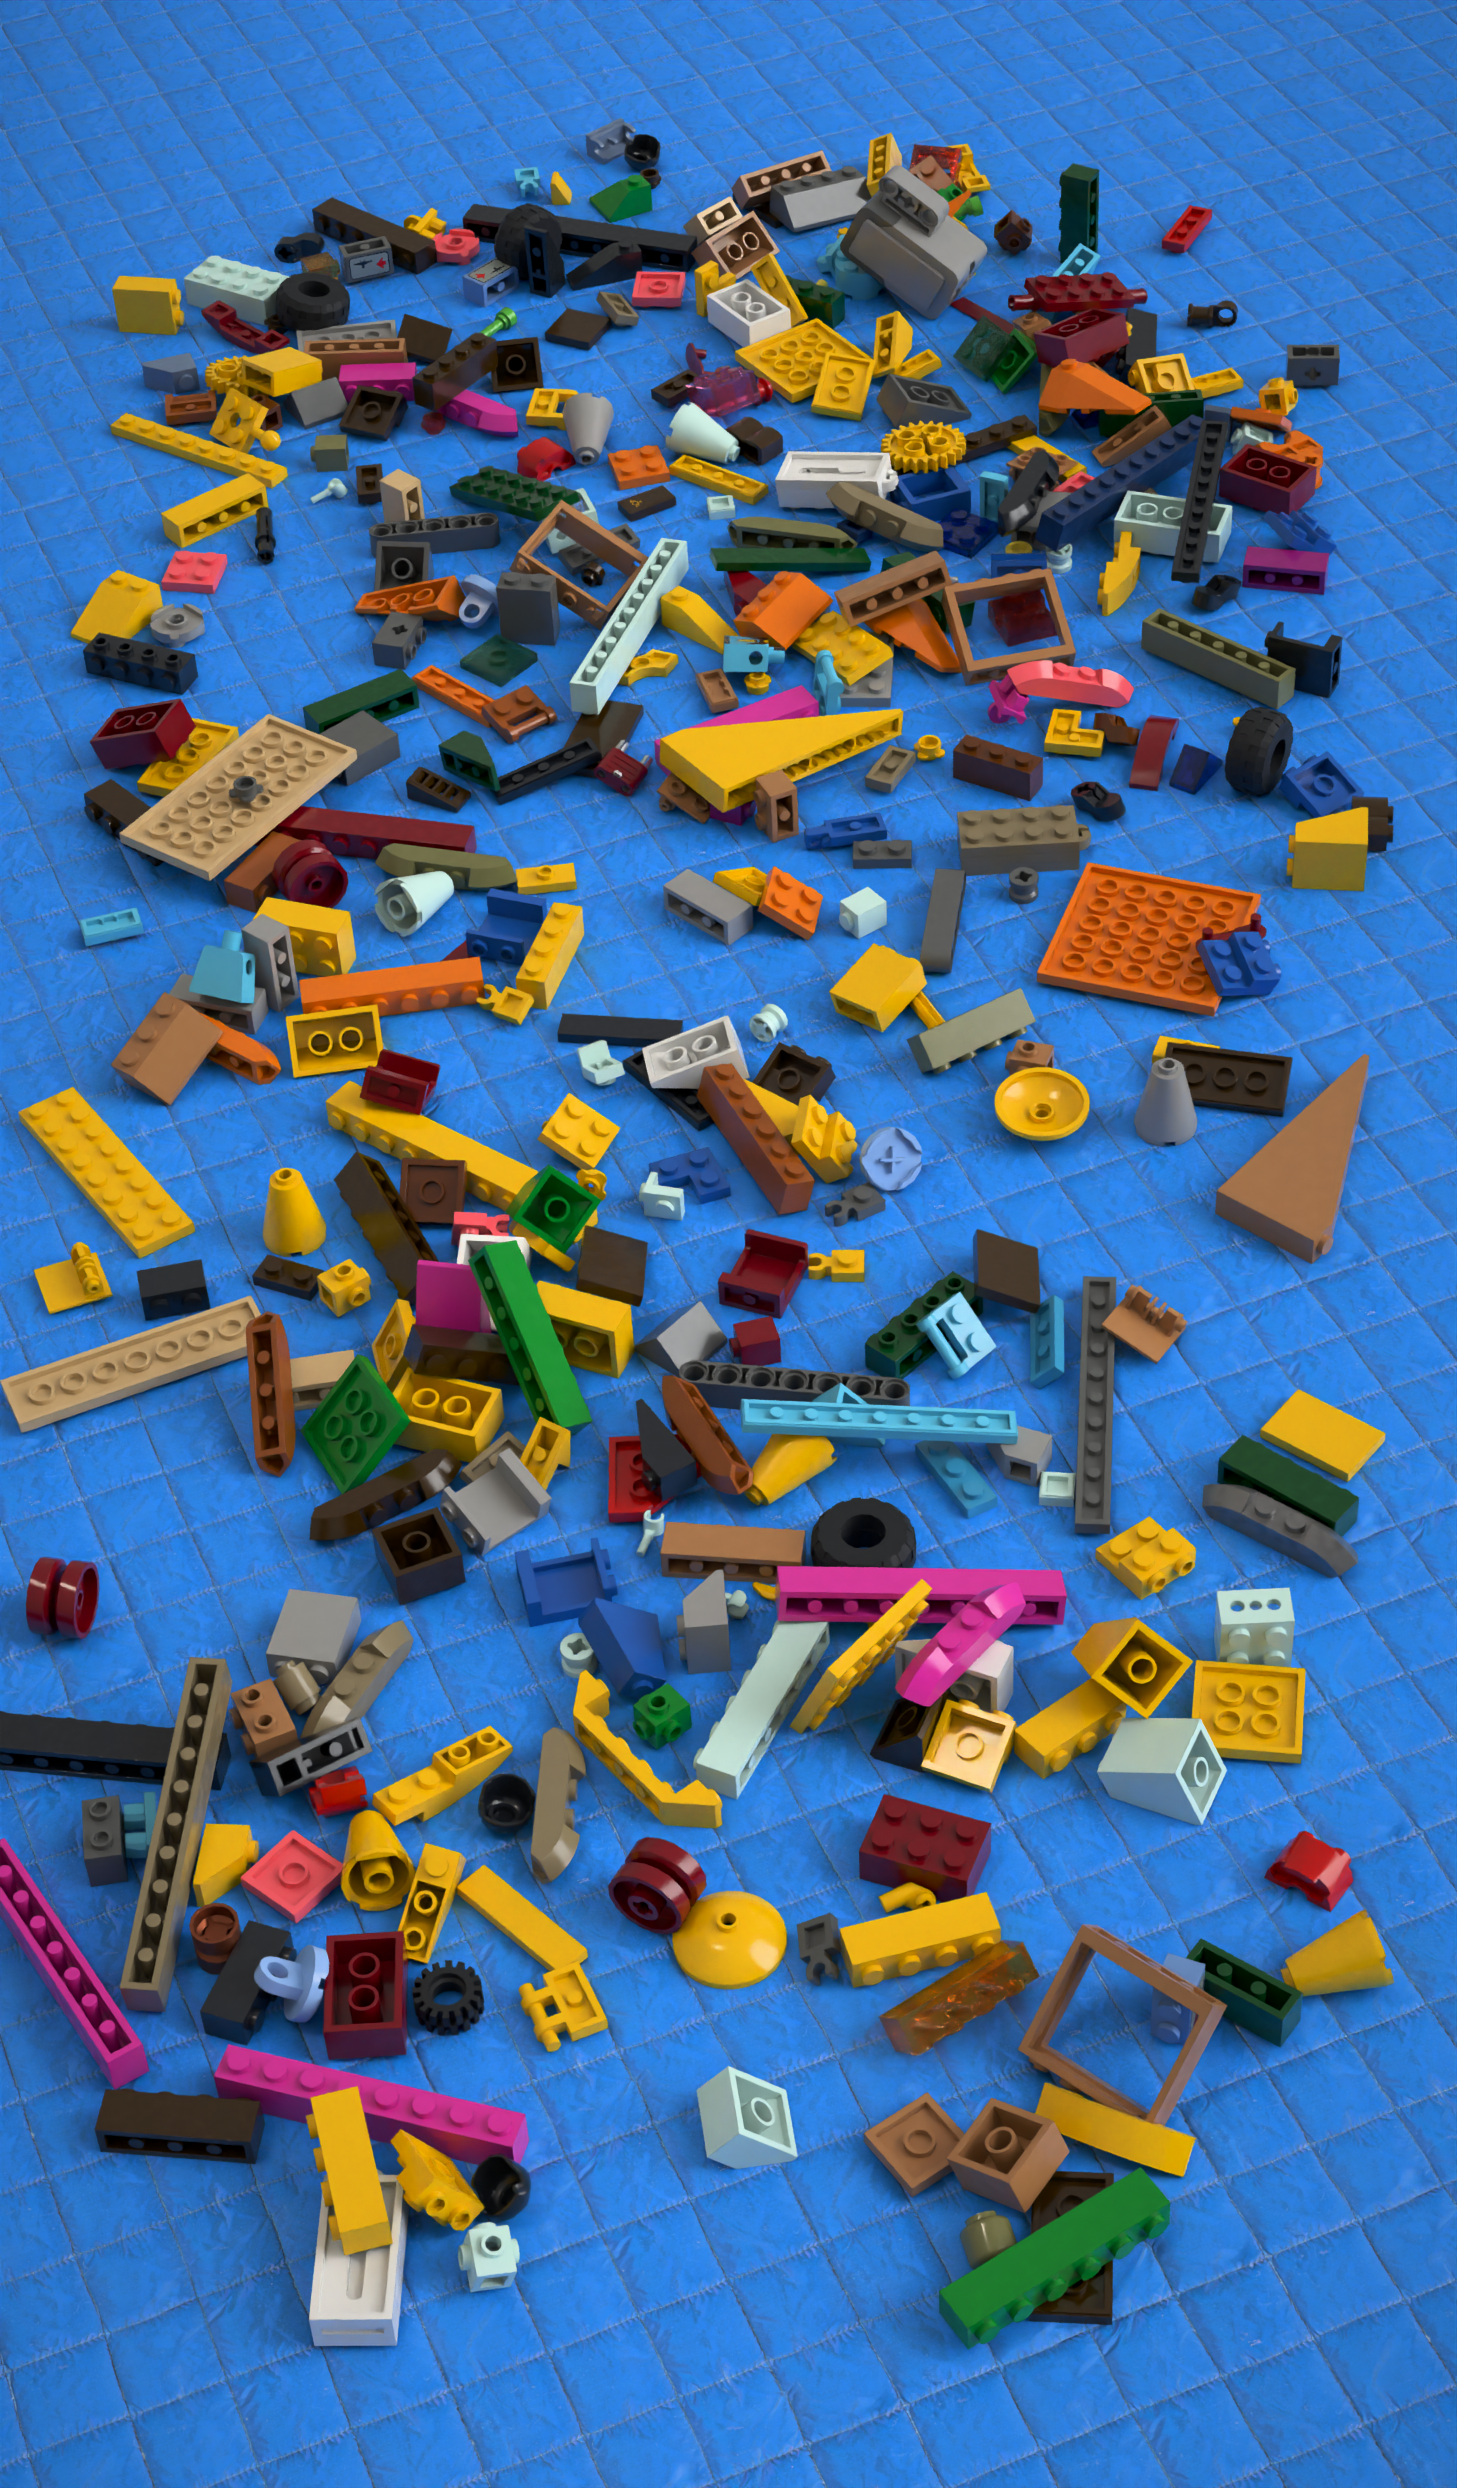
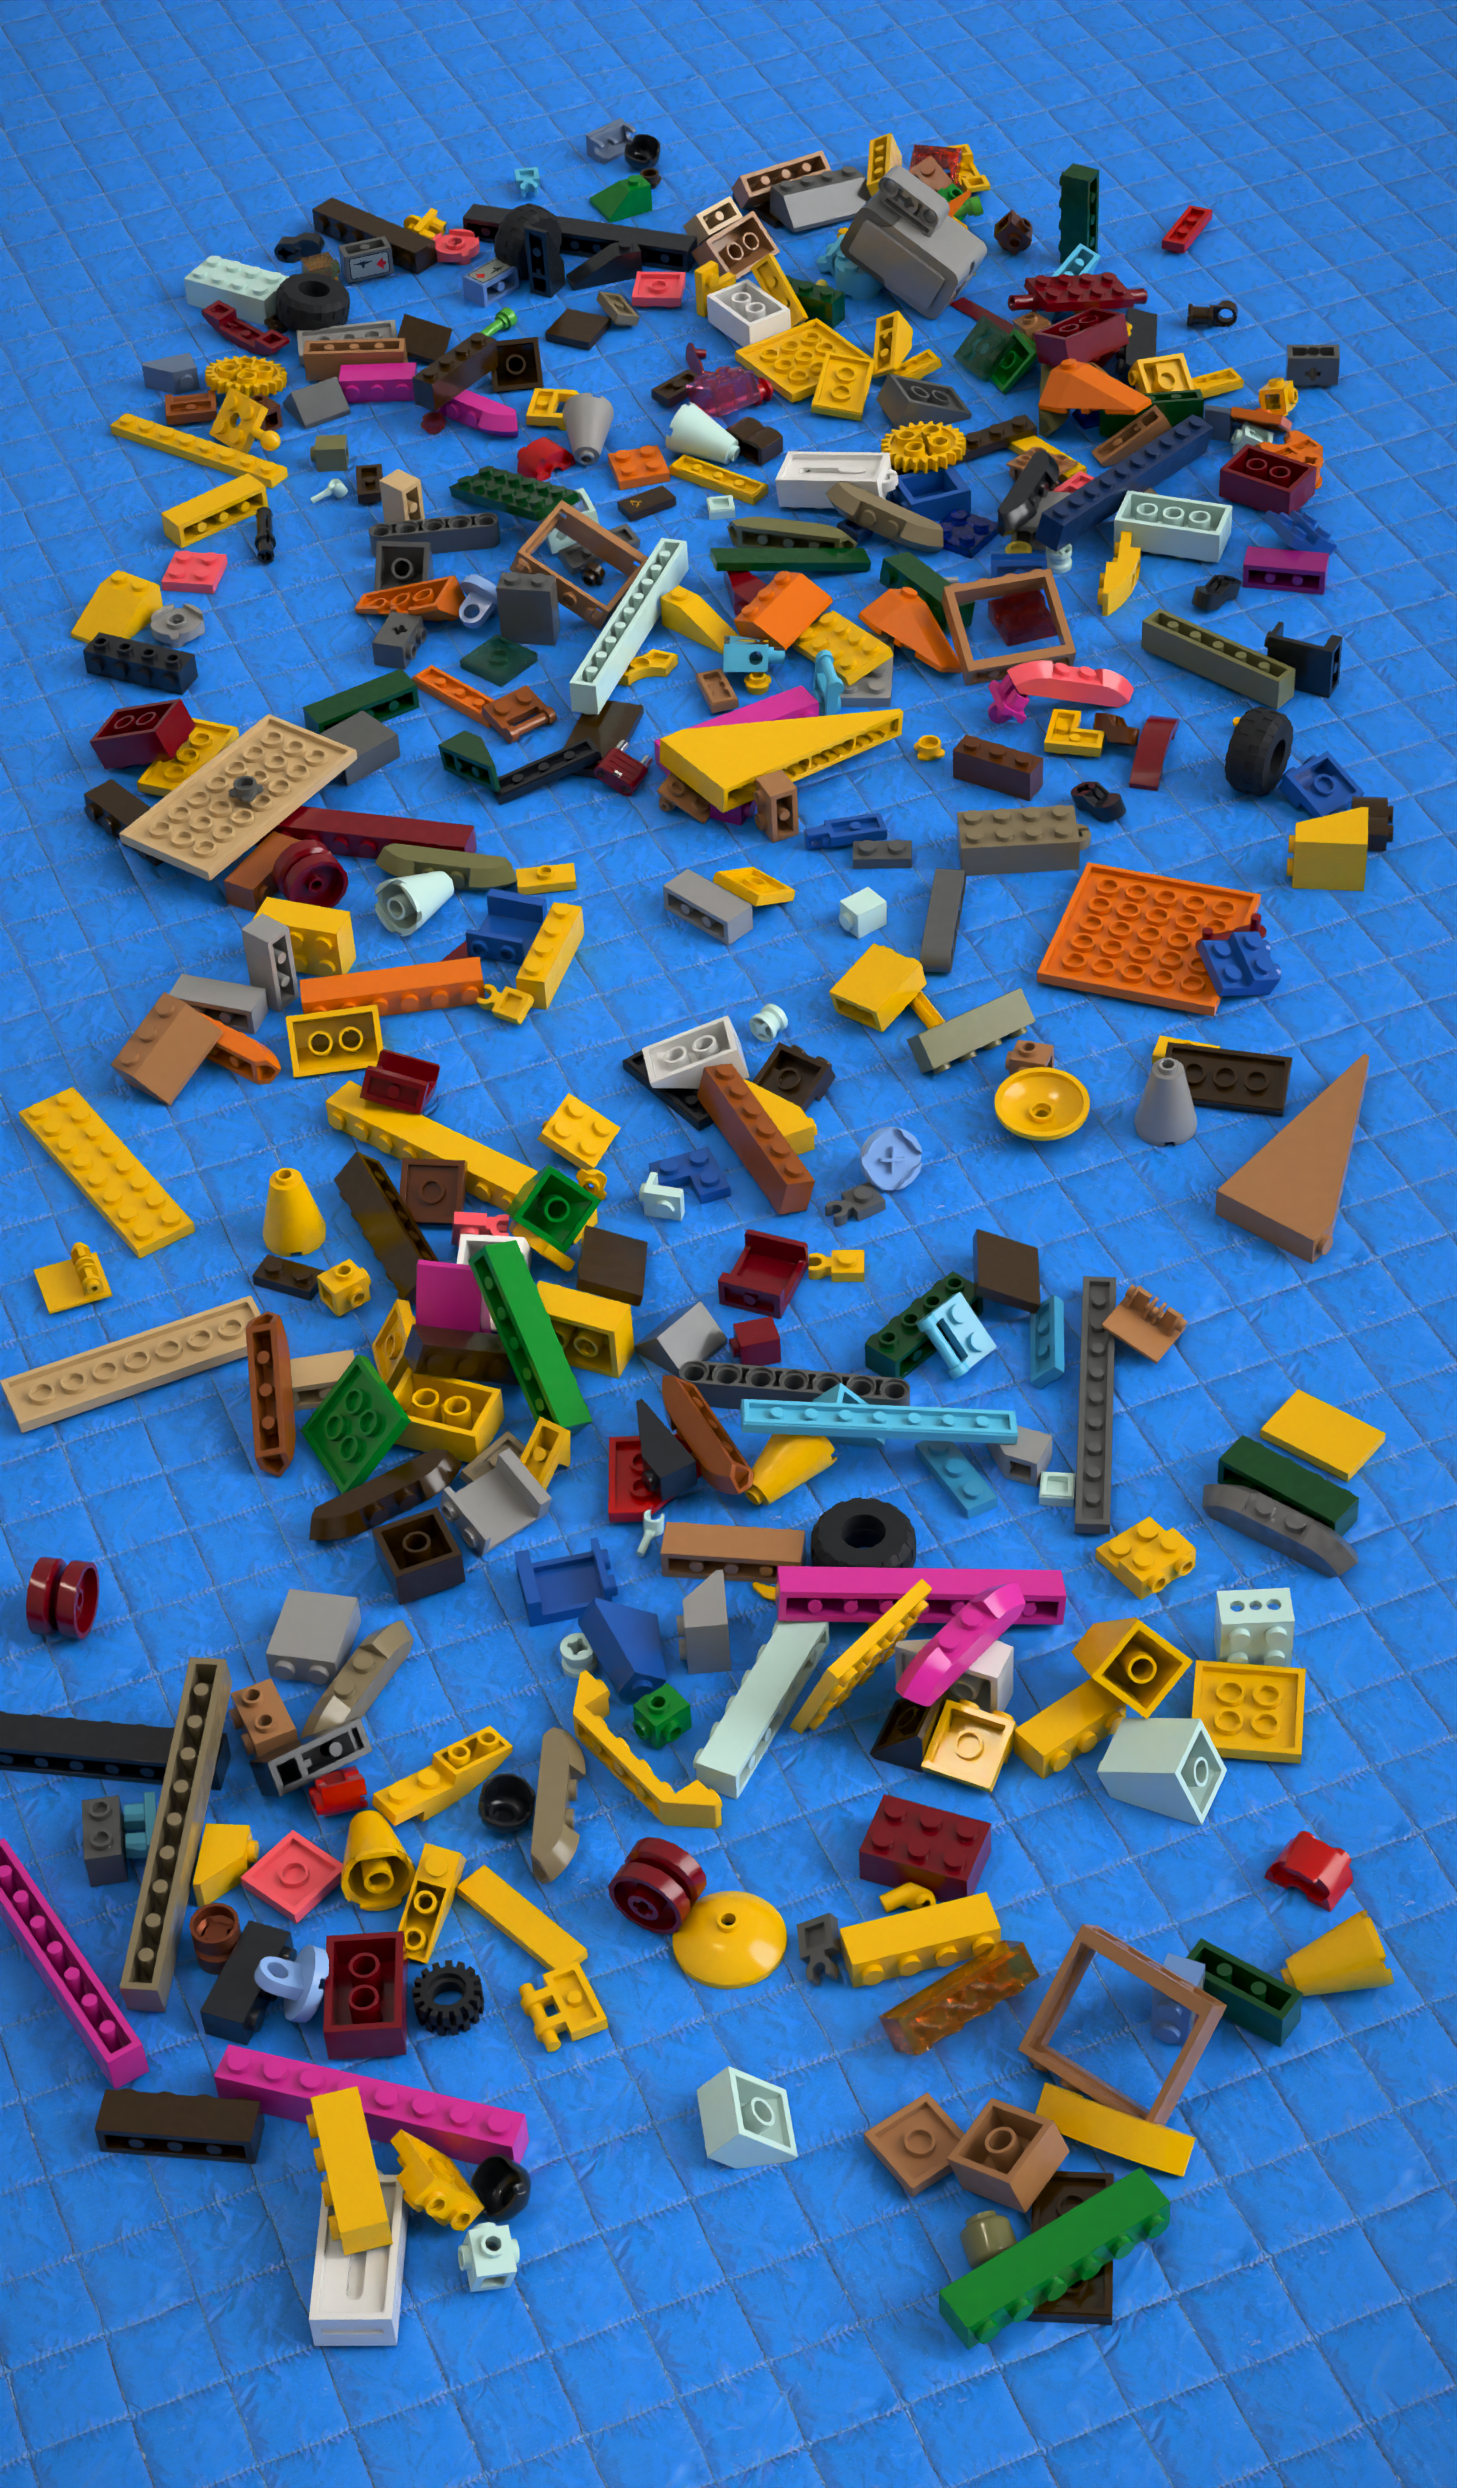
(111, 926): medium azure plate -> none
(148, 305): yellow brick -> none
(173, 1290): black brick -> none
(226, 971): medium azure torso -> none
(281, 371): yellow brick -> none
(297, 1687): dark tan brick -> none
(373, 412): dark brown plate -> none
(427, 788): dark brown slope -> none
(560, 192): yellow slope -> none
(598, 1065): light aqua bracket -> none
(616, 1030): black tile -> none
(736, 1604): light aqua hand -> none
(790, 903): orange plate -> none
(824, 1140): yellow plate -> none
(890, 769): dark tan plate -> none
(893, 588): medium nougat brick -> none
(992, 493): medium azure plate -> none
(1023, 885): dark grey wheel -> none
(1194, 769): clear blue slope -> none
(1199, 502): black plate -> none

